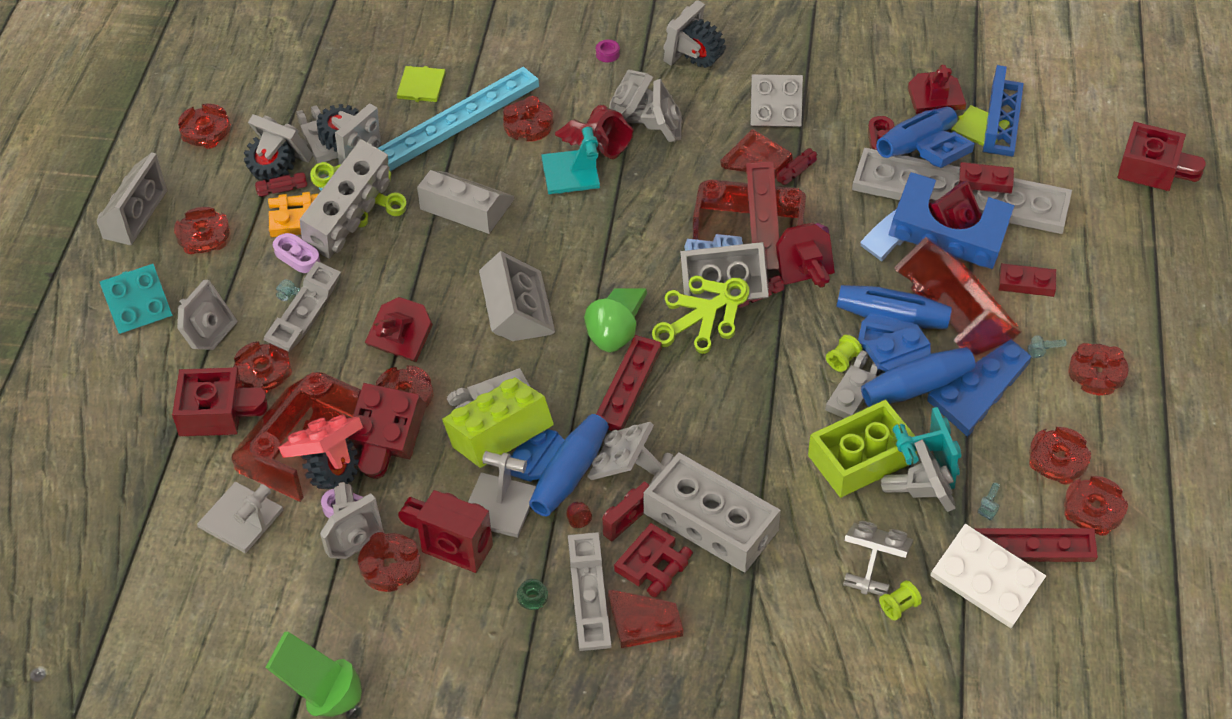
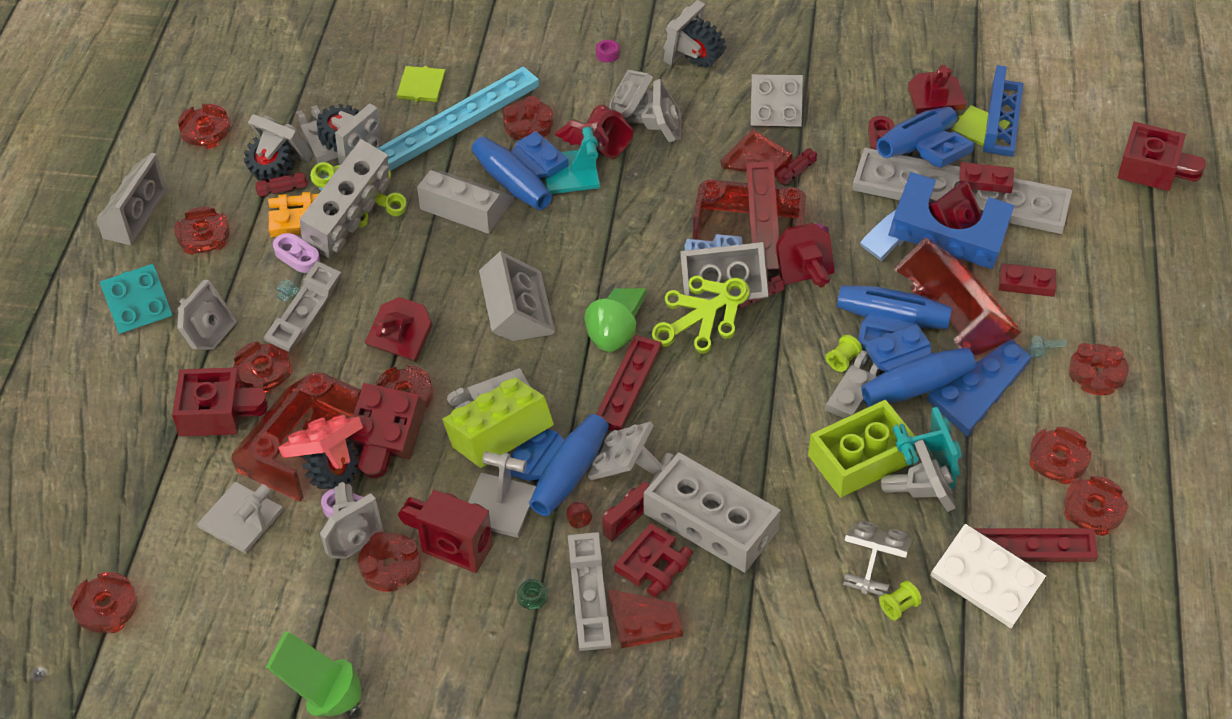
(110, 617): none -> clear red plate
(522, 167): none -> blue plate
(988, 507): clear light blue hand -> none

